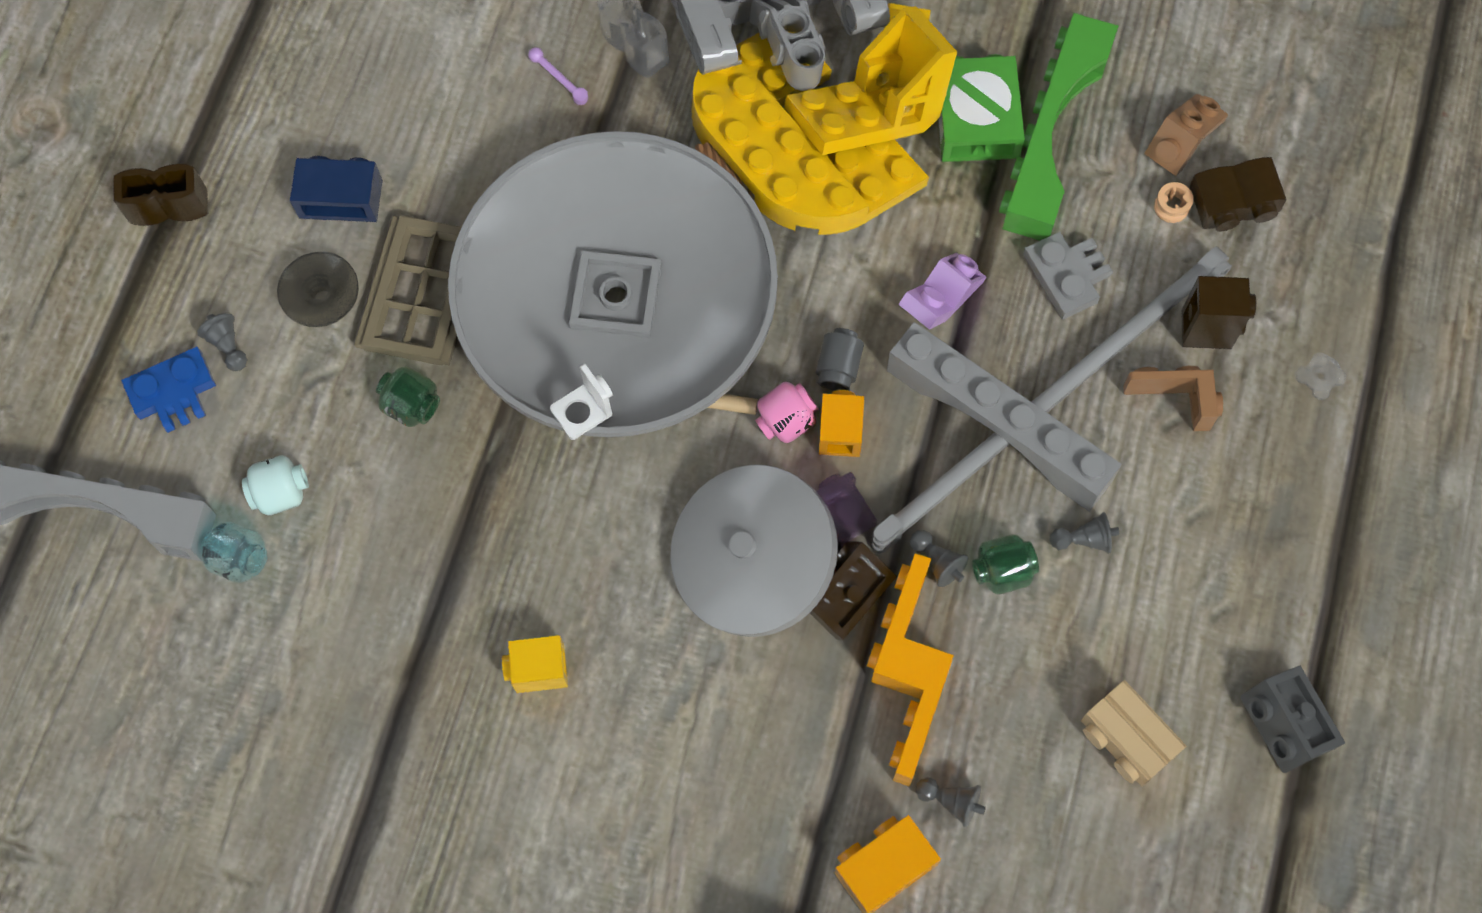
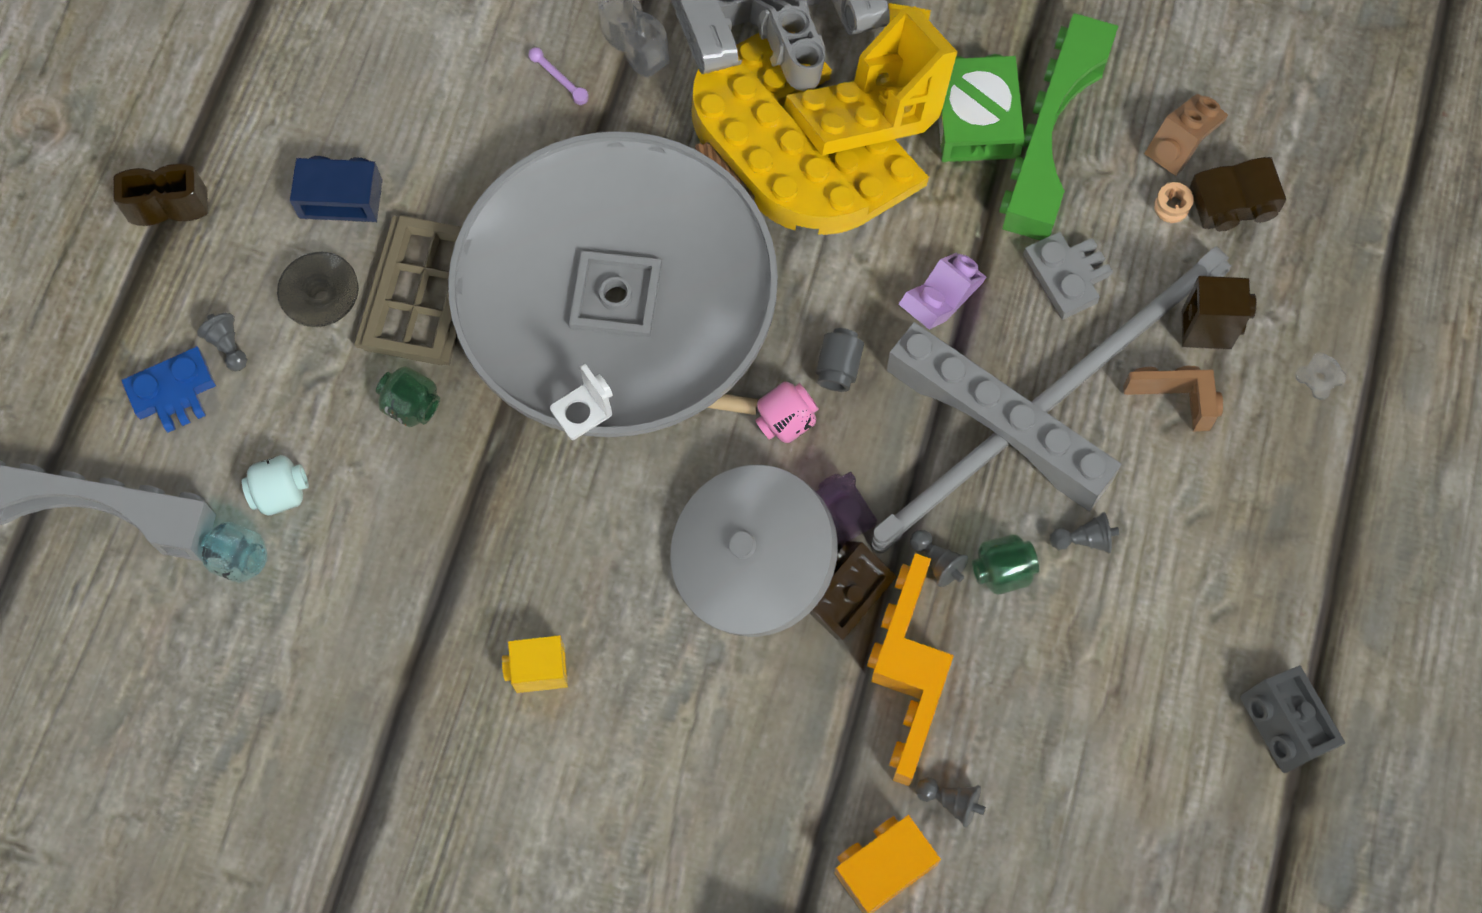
(841, 424): light orange brick -> none
(1131, 734): tan brick -> none

